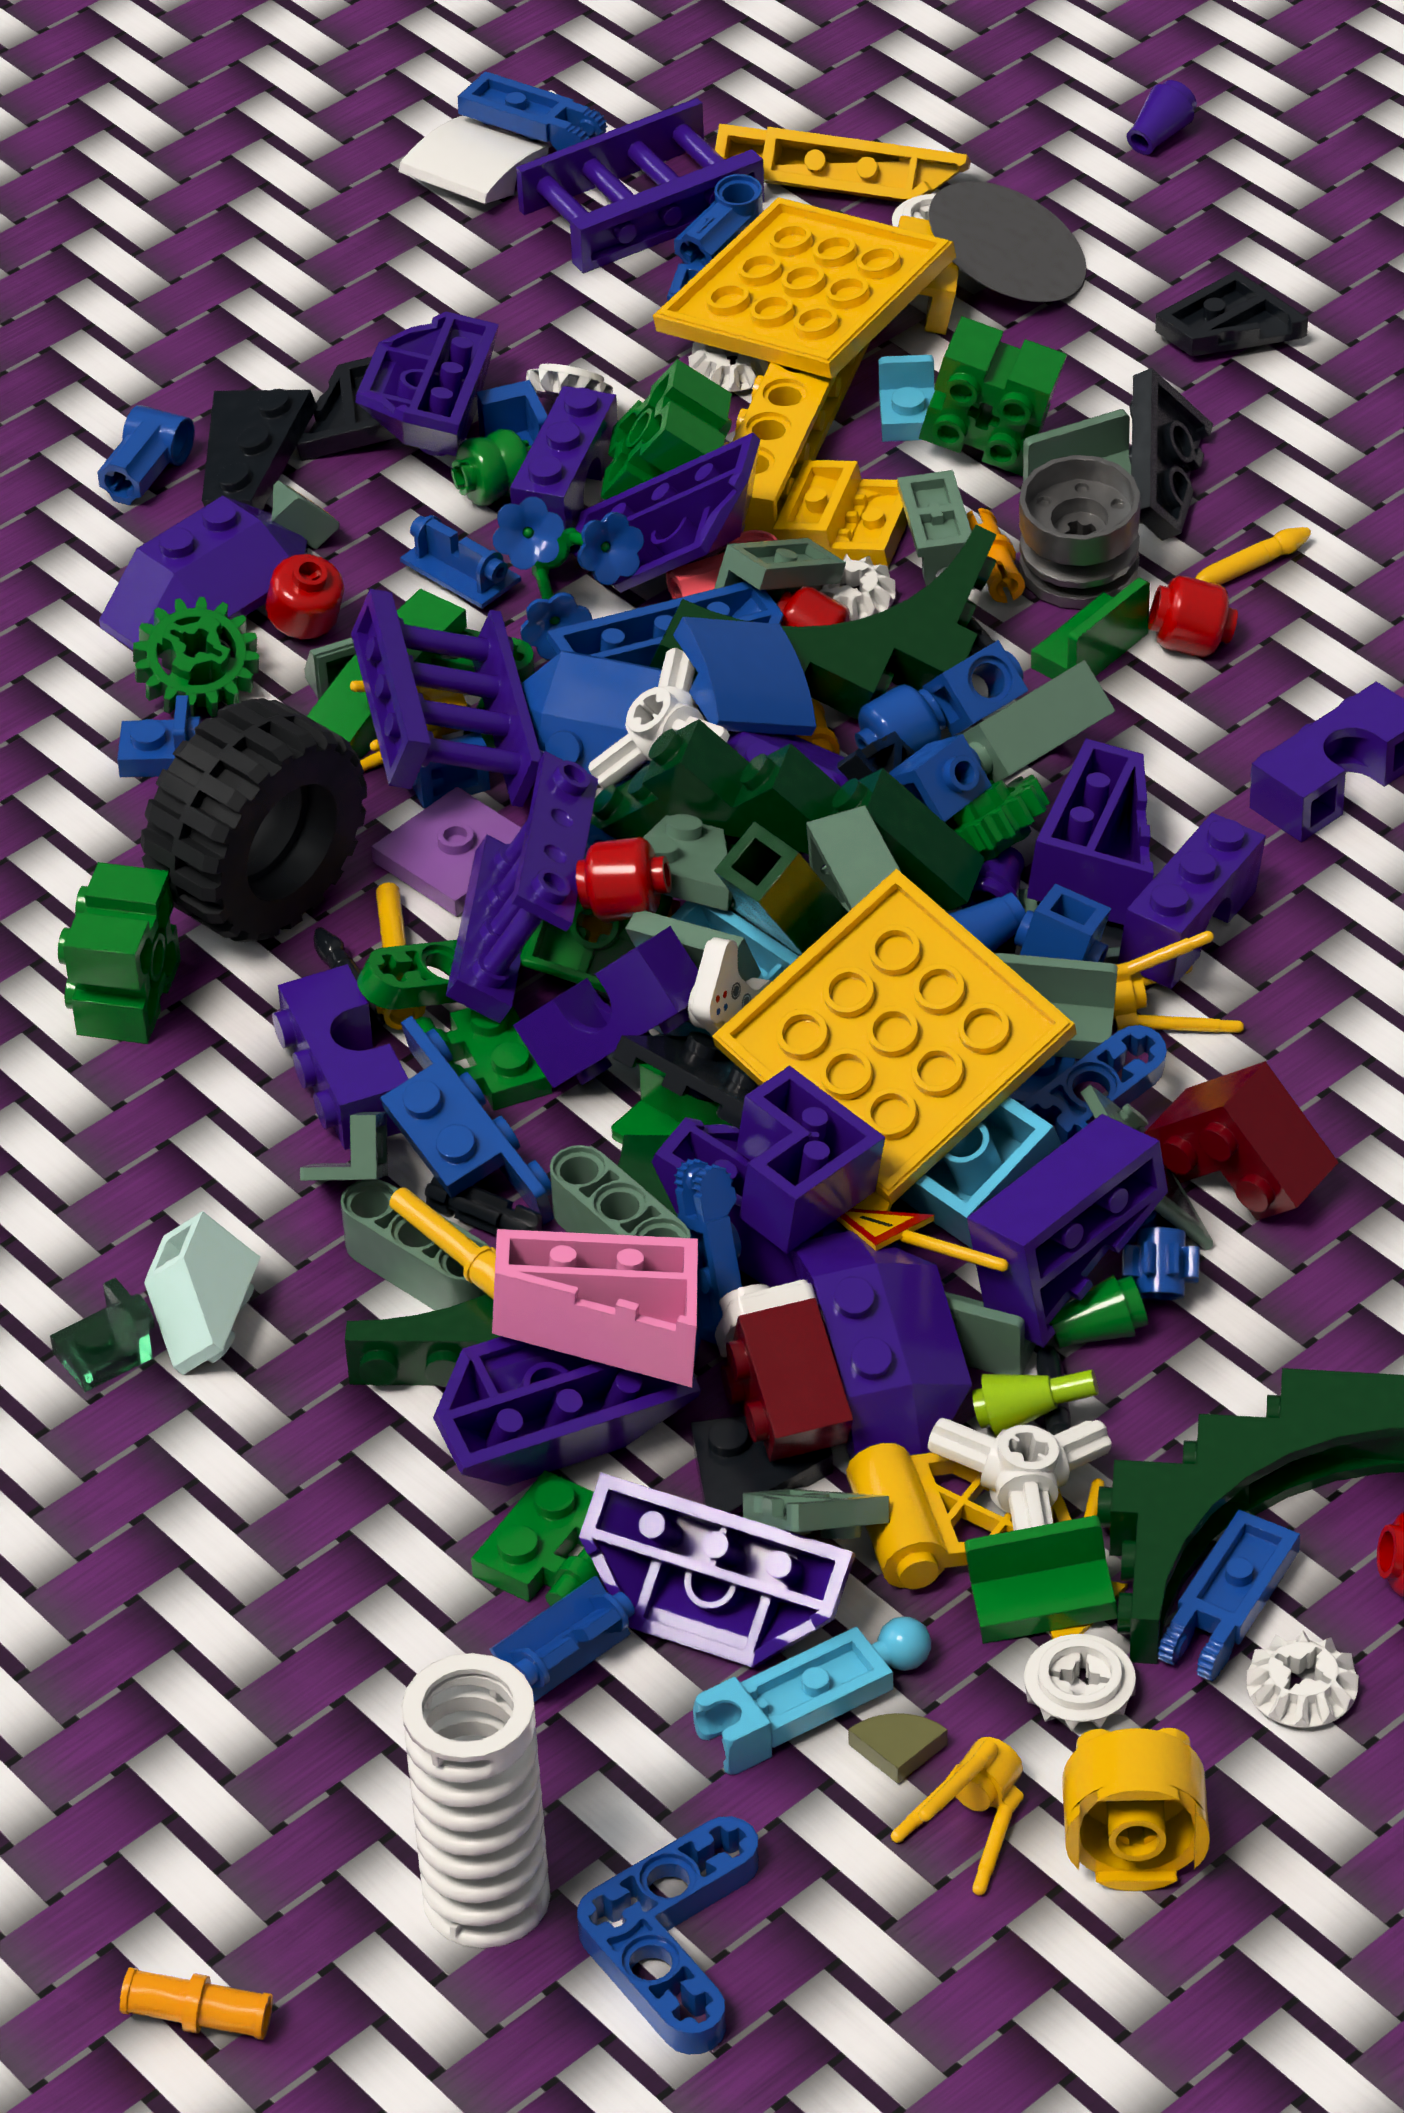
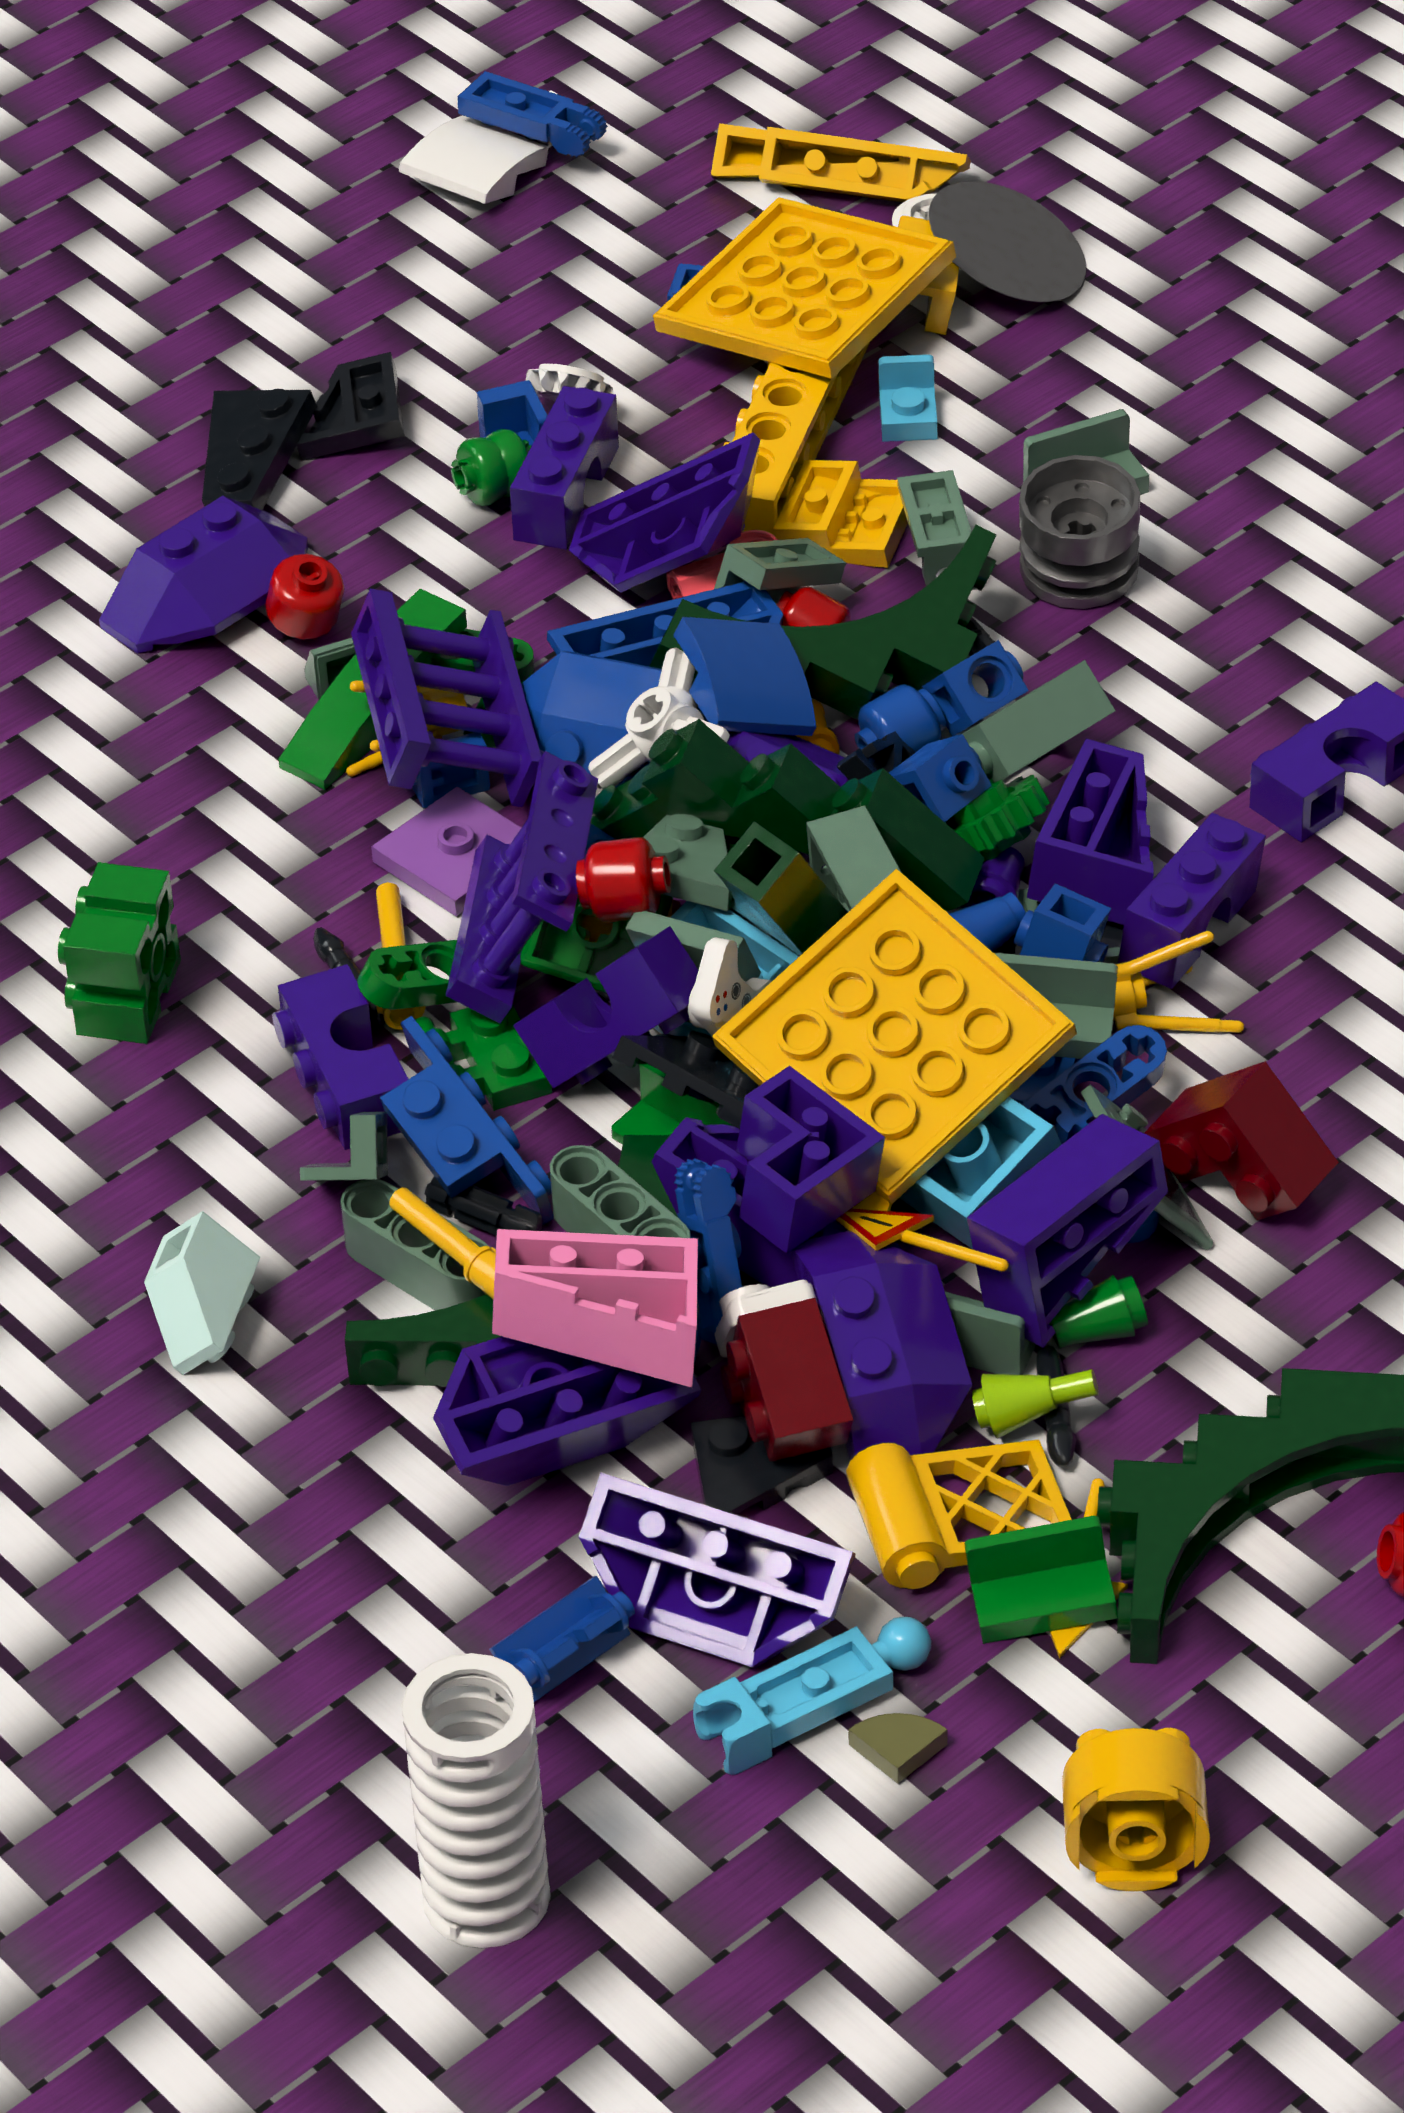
(107, 1340): clear green bracket -> none
(148, 445): blue piece -> none
(149, 744): blue bracket -> none
(193, 652): green gear -> none
(196, 2003): light orange pin -> none
(255, 818): black tyre -> none
(302, 515): sand green slope -> none
(428, 381): dark purple wedge -> none
(458, 565): blue hinge -> none
(535, 1540): green plate -> none
(539, 541): blue plant -> none
(631, 219): dark purple fence -> none
(647, 1924): blue beam -> none
(671, 427): green brick -> none
(714, 365): white gear -> none
(735, 207): blue piece -> none
(802, 1511): sand green wing -> none
(875, 592): white gear -> none
(979, 1782): yellow plant -> none
(991, 394): green brick -> none
(1005, 571): light orange pin -> none
(1022, 1463): white bush -> none
(1054, 1670): white gear -> none
(1096, 632): green panel -> none
(1161, 1263): blue gear -> none
(1164, 113): dark purple cone -> none
(1164, 451): black wing -> none
(1192, 616): red head -> none
(1229, 317): black wing -> none
(1230, 1590): blue hinge -> none
(1254, 556): yellow piece -> none
(1311, 1701): white gear -> none

